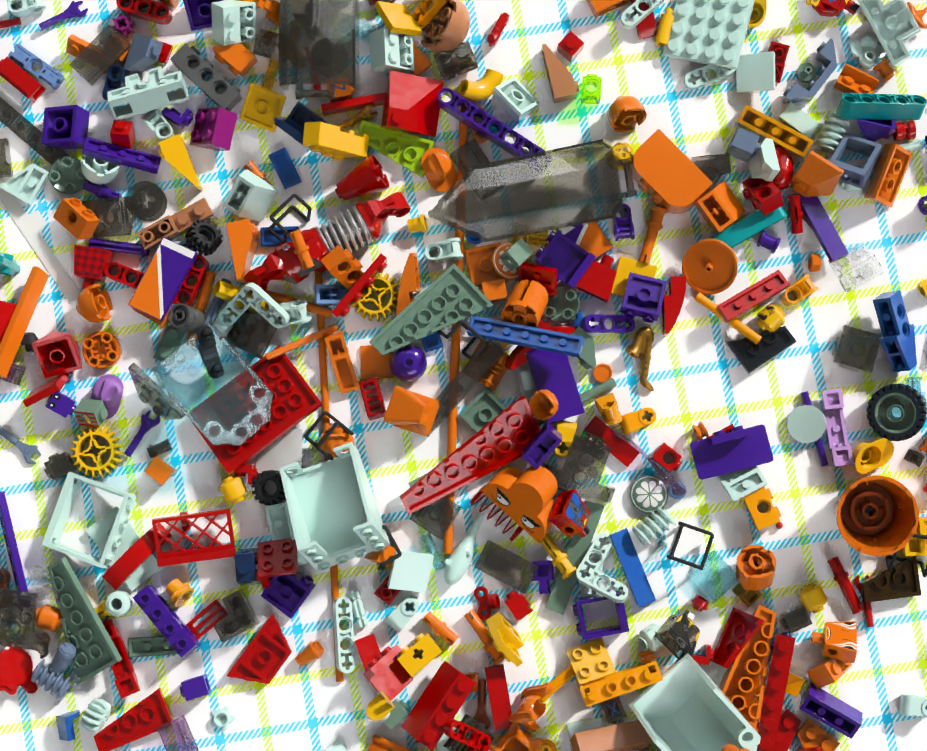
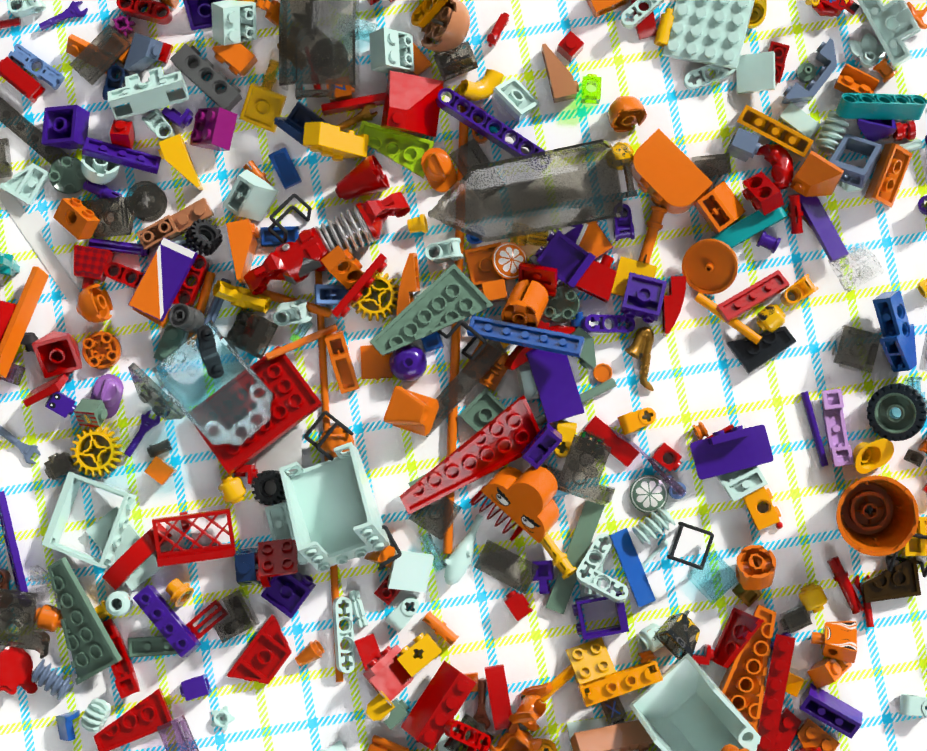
(63, 657): sand blue piece -> none
(254, 301): light aqua beam -> none
(265, 43): clear smoke brick -> none
(301, 249): orange pin -> none
(377, 414): red slope -> none
(397, 18): yellow tile -> none
(482, 633): orange pin -> none
(486, 602): red piece -> none
(505, 638): yellow plate -> none
(516, 254): sand green brick -> none
(543, 404): orange hair -> none
(570, 514): red torso -> none
(608, 409): light orange piece -> none
(699, 603): red plate -> none
(764, 162): light aqua slope -> none
(806, 424): light aqua tile -> none
(814, 262): orange tile -> none

